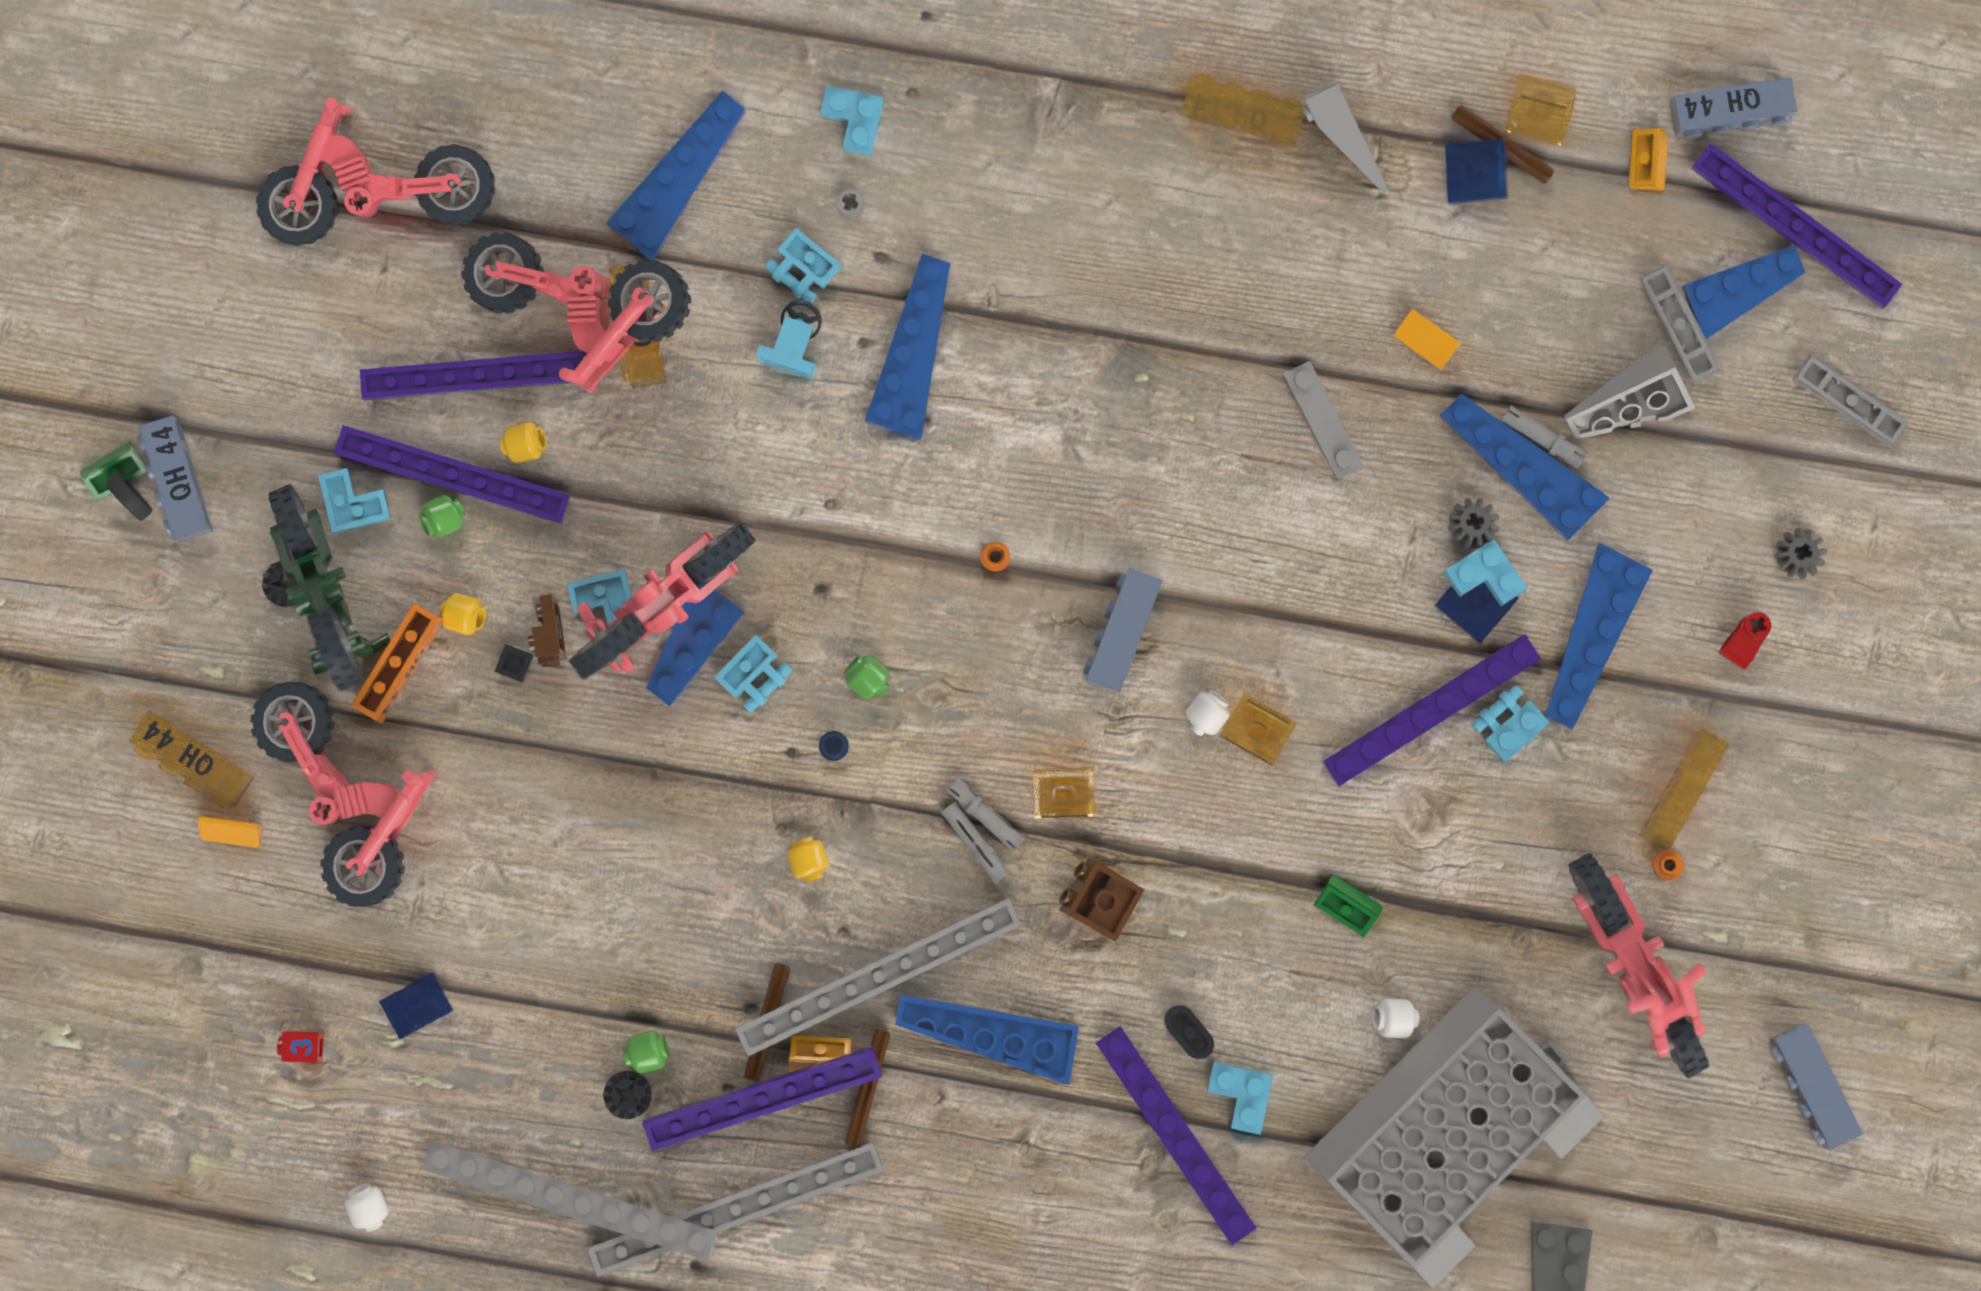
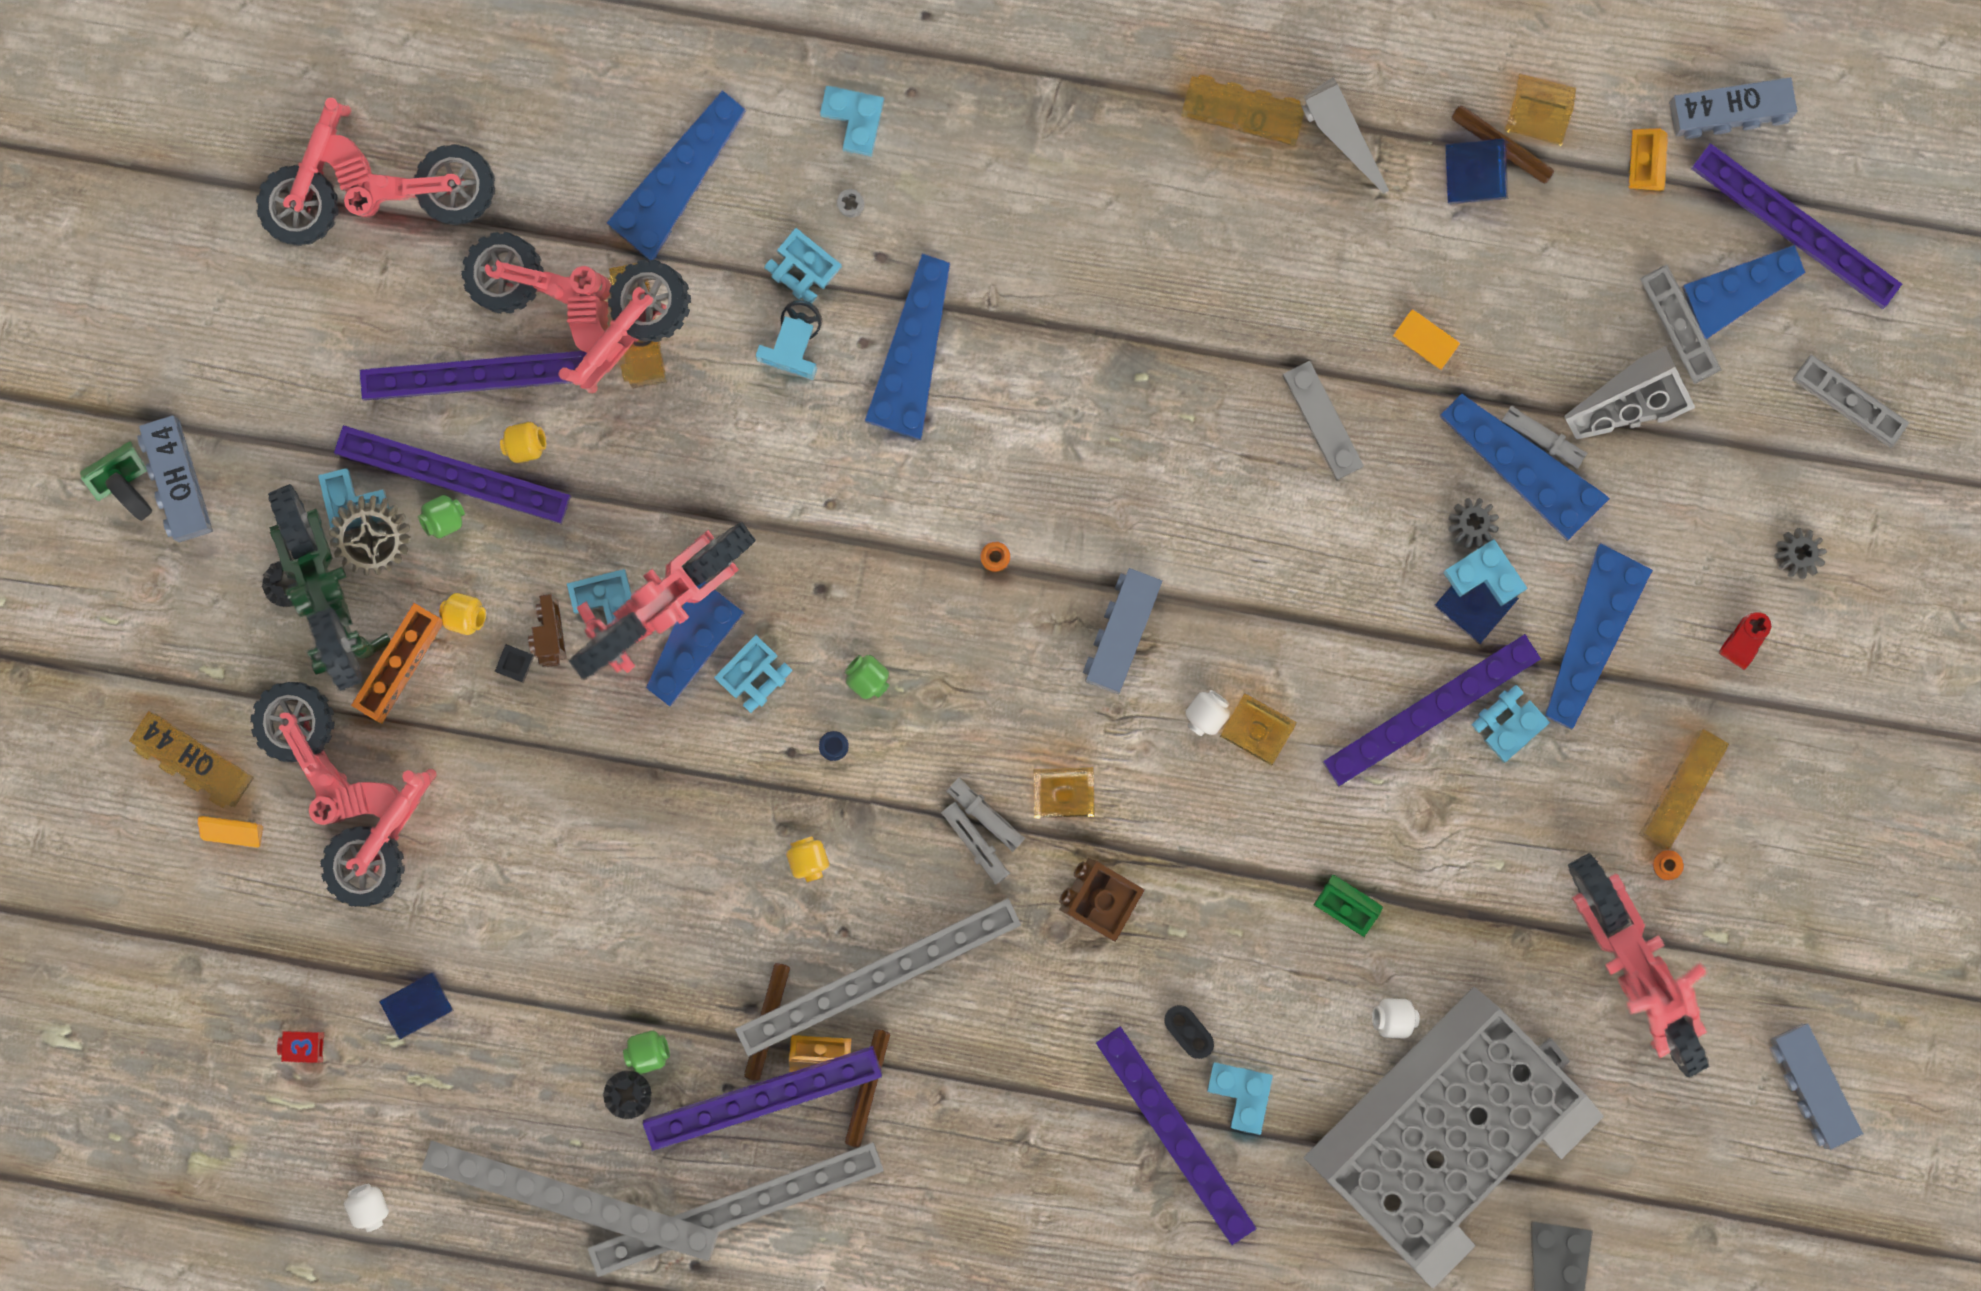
(359, 539): none -> dark tan gear
(1016, 1040): blue wing -> none

